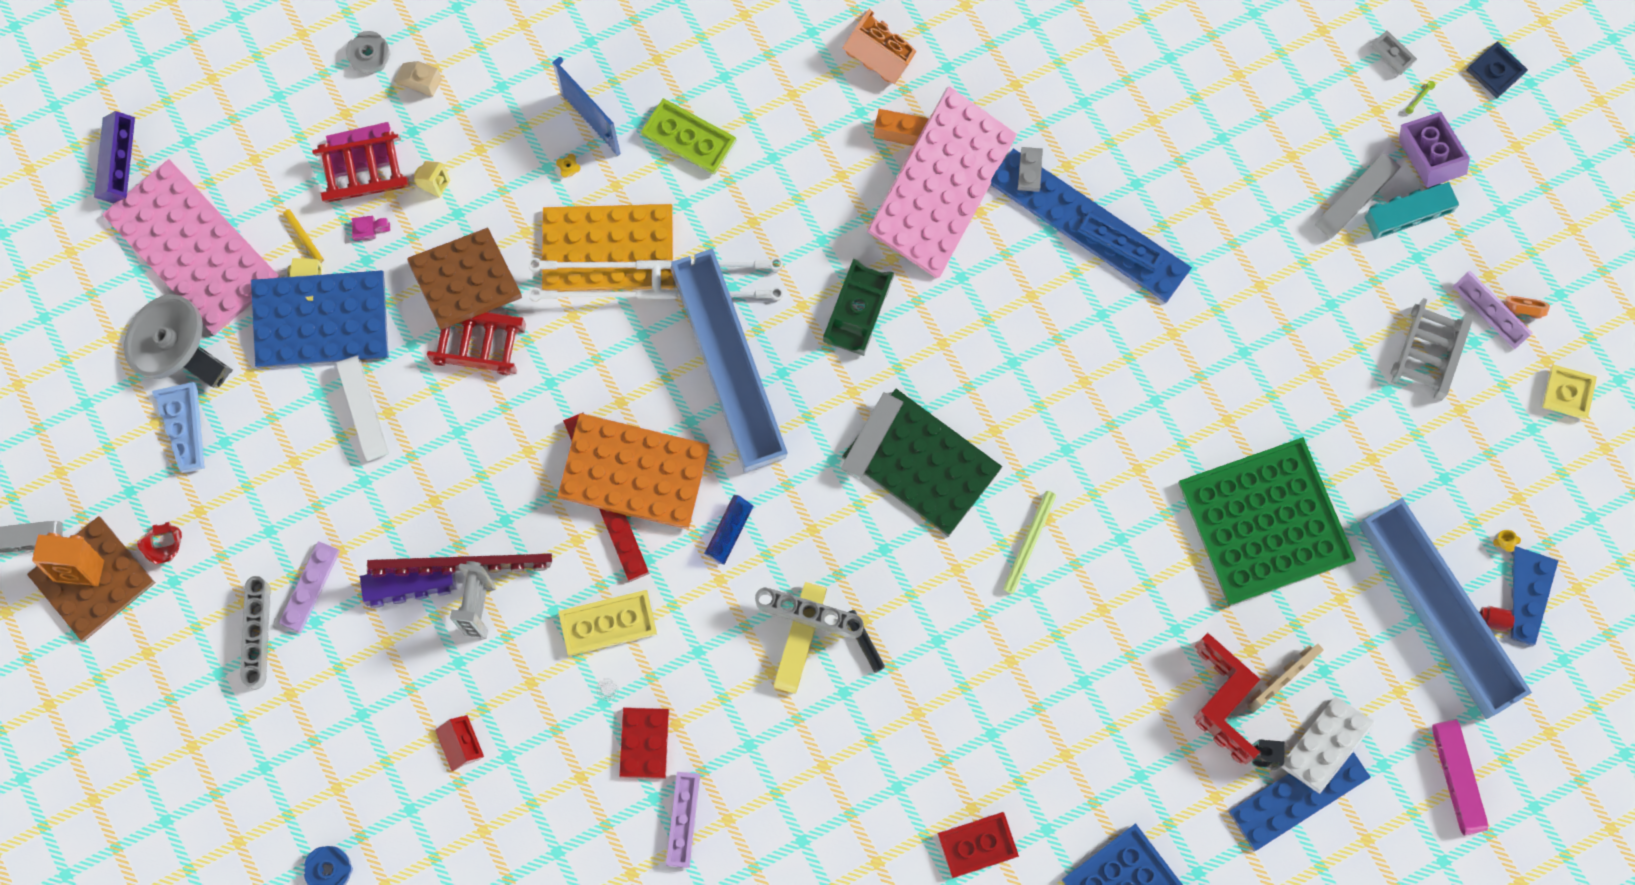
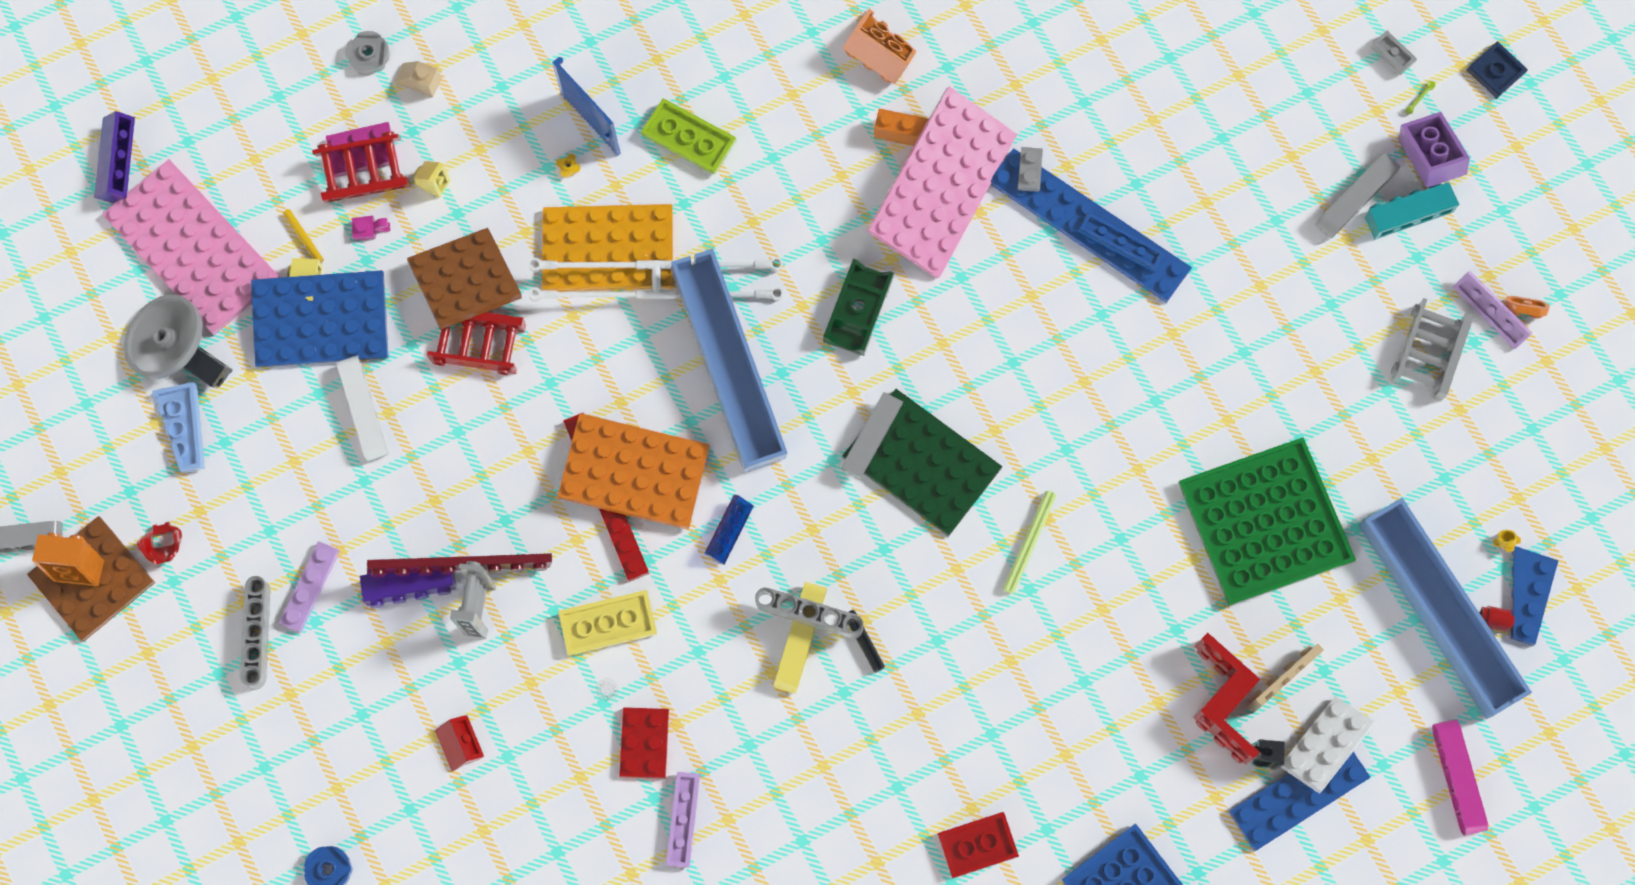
(1569, 392): light yellow plate -> none

